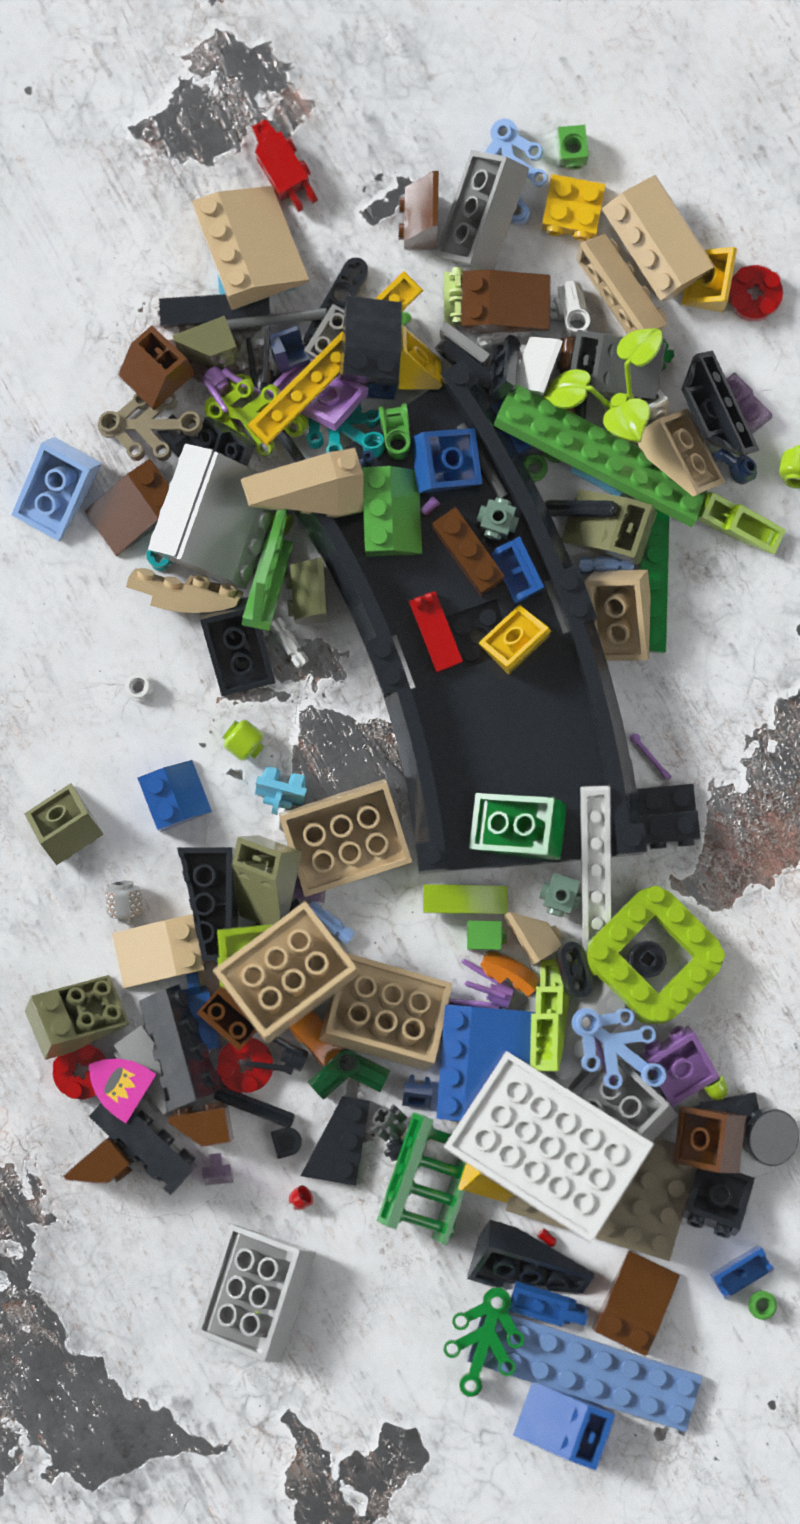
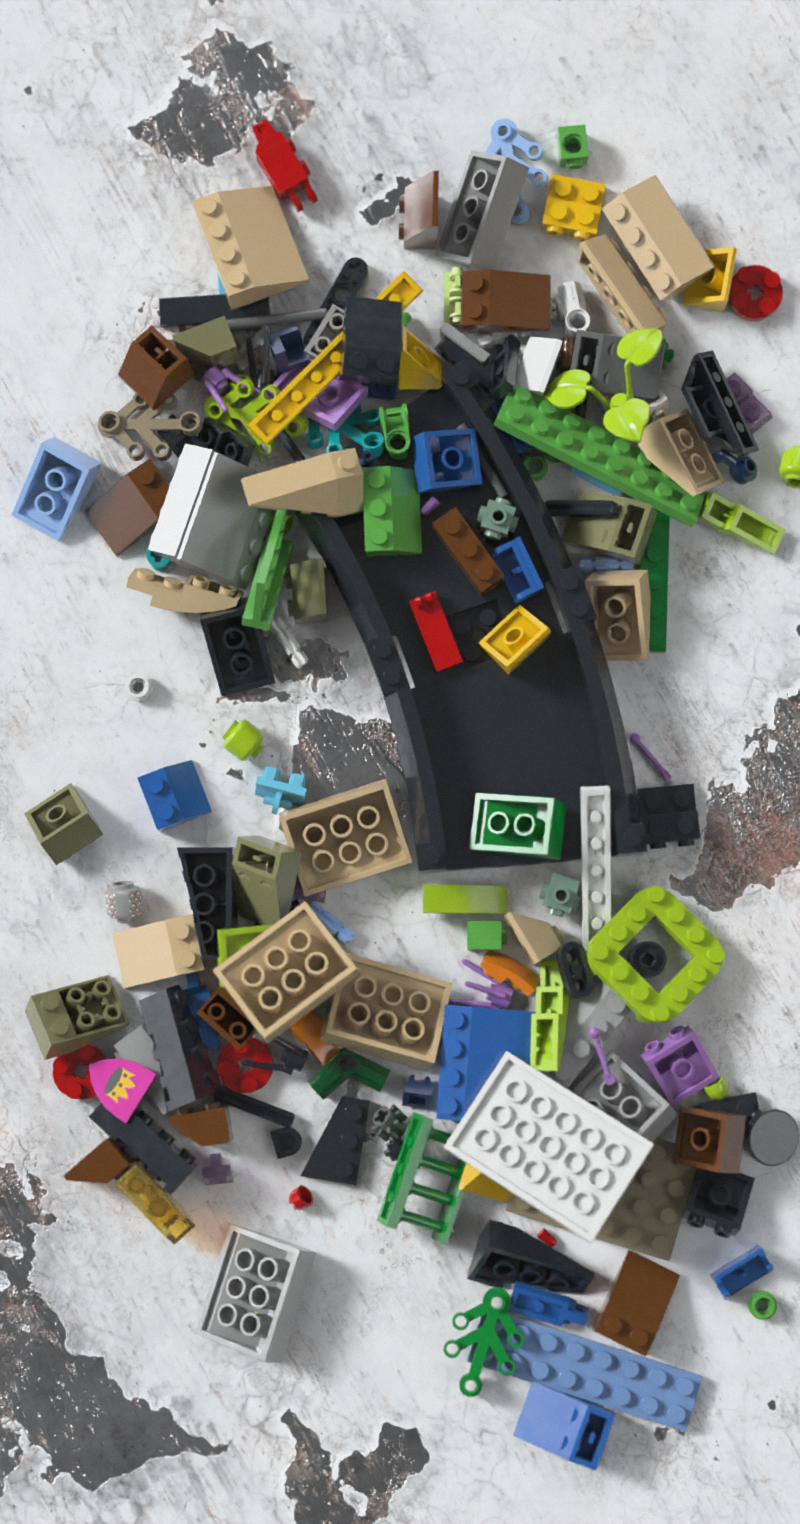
(155, 1204): none -> clear yellow slope
(614, 1044): light blue plant -> none

